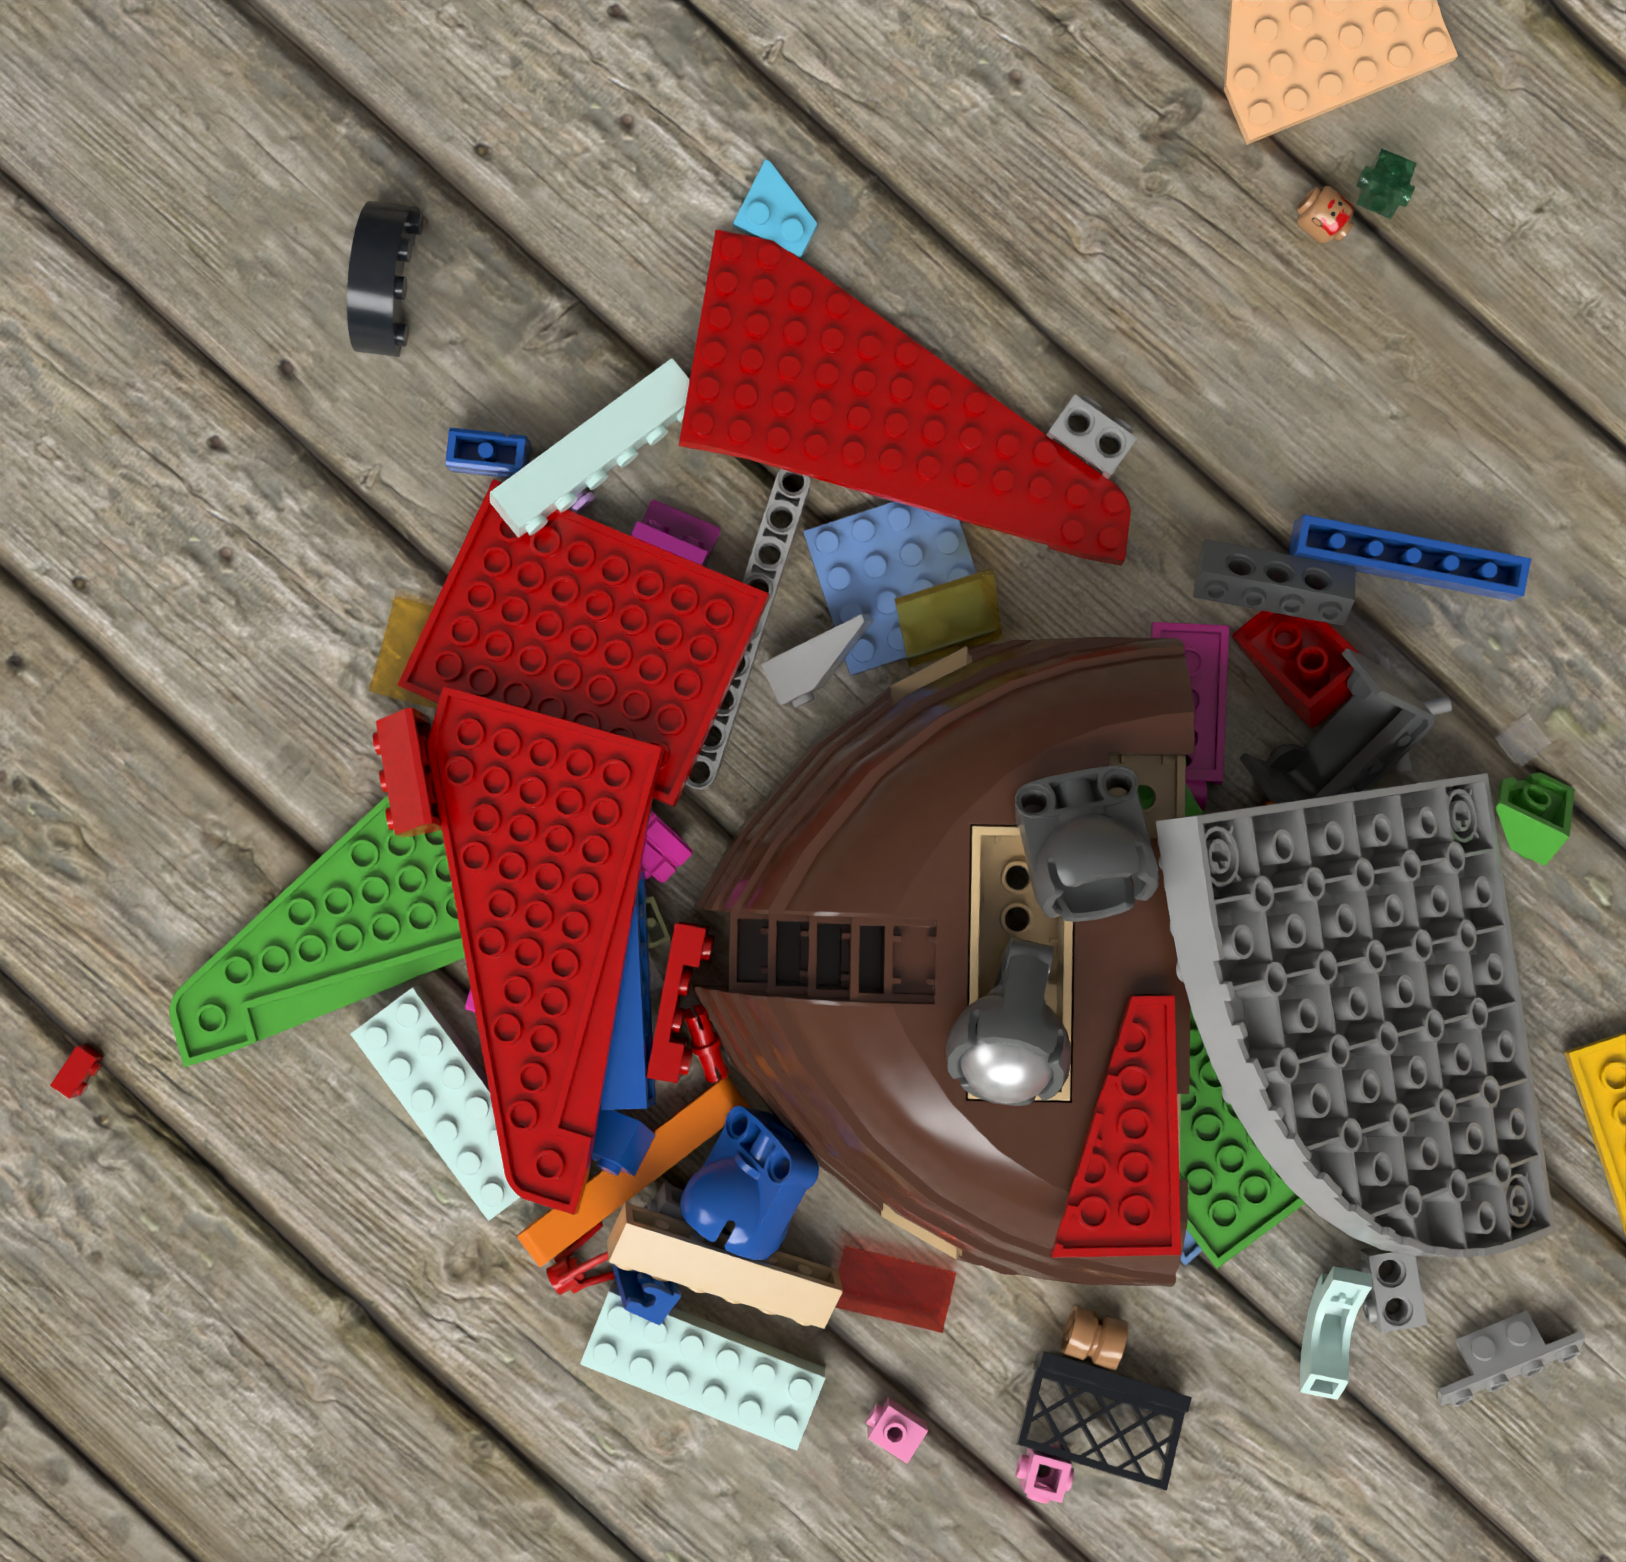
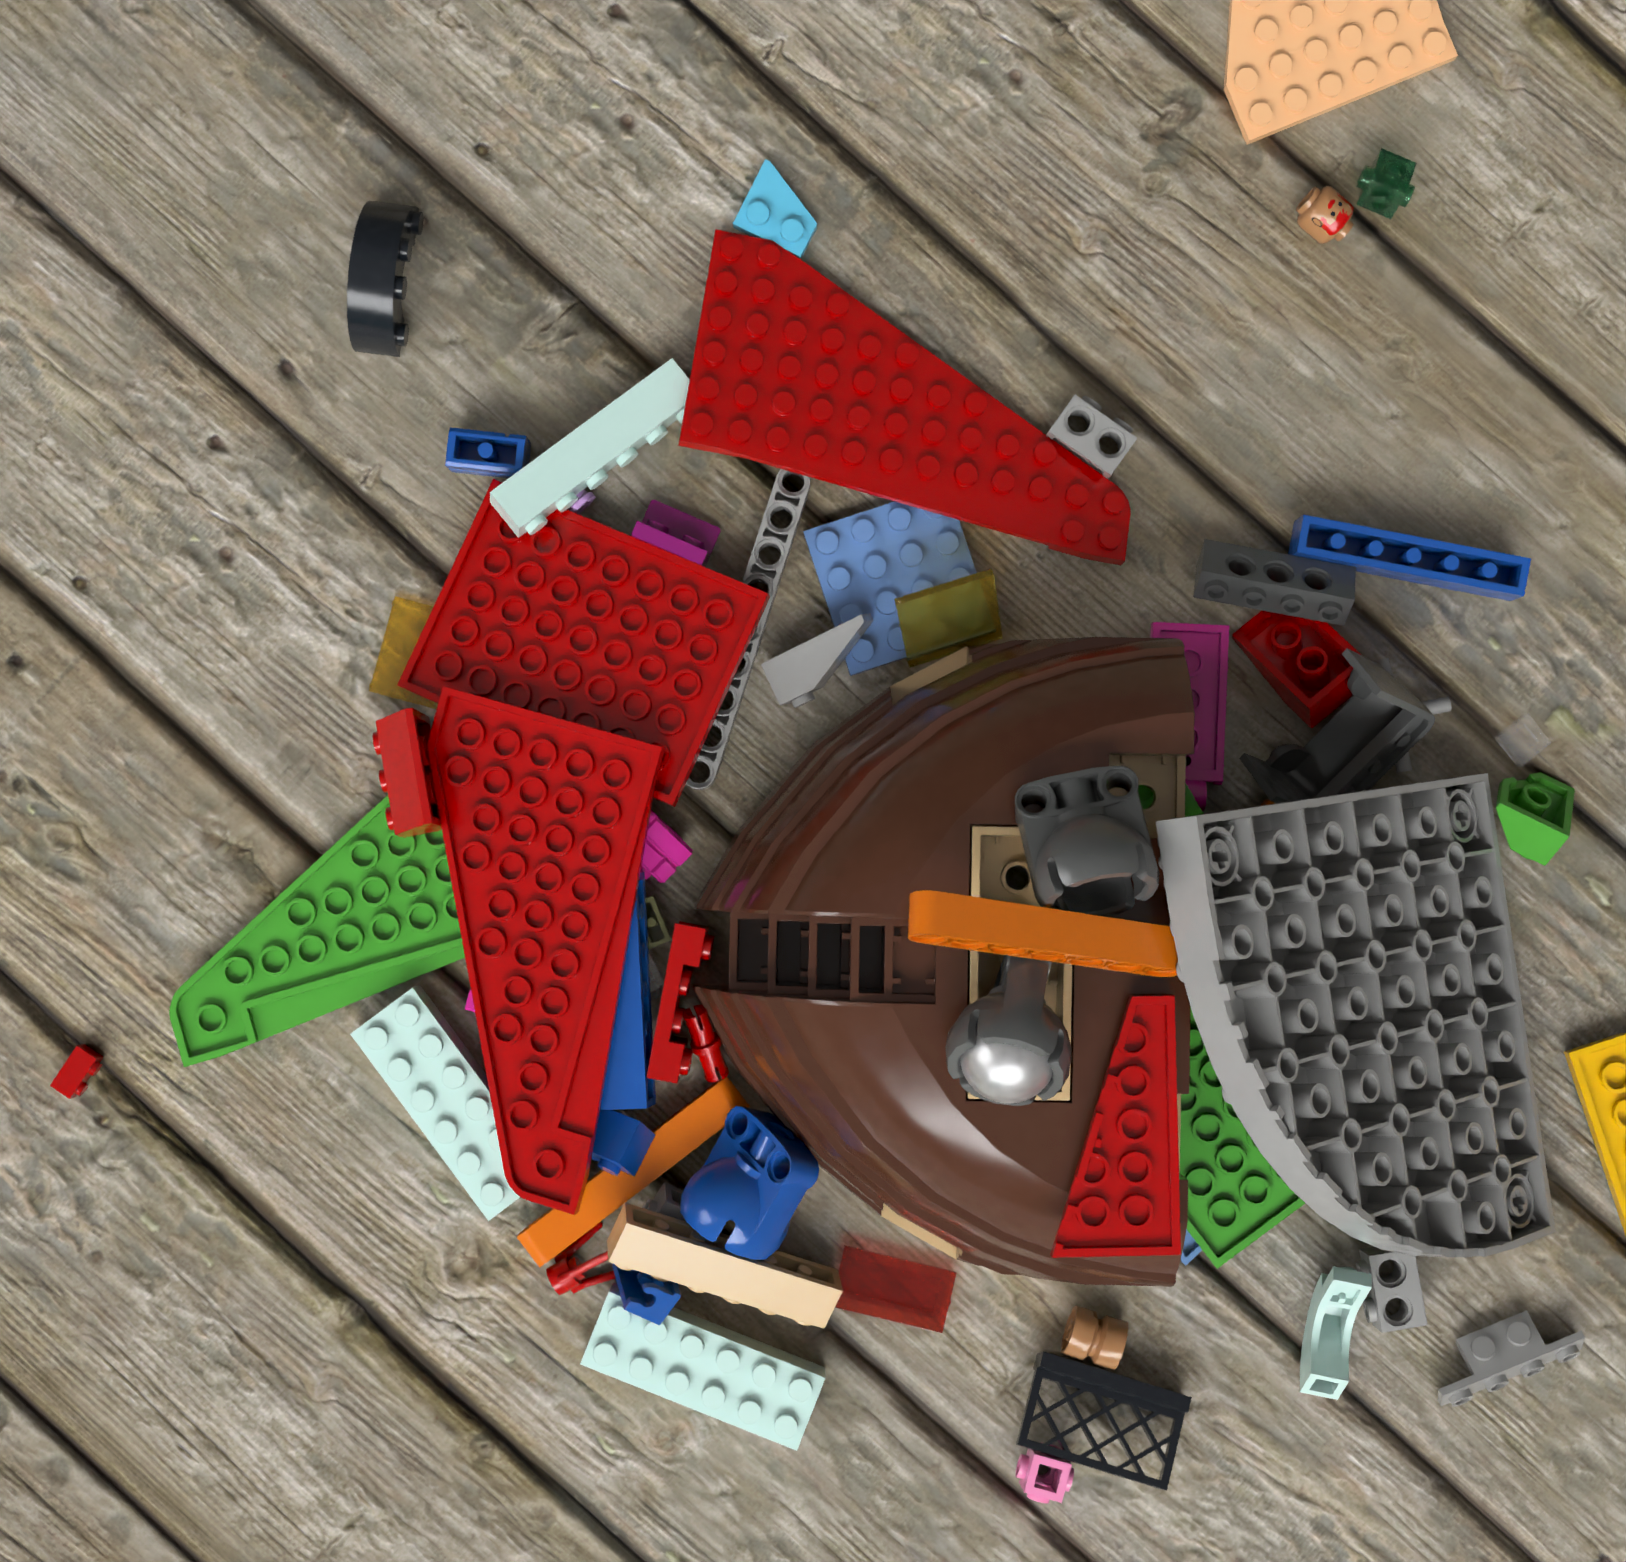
(896, 1429): bright pink brick -> none
(1041, 933): none -> orange beam

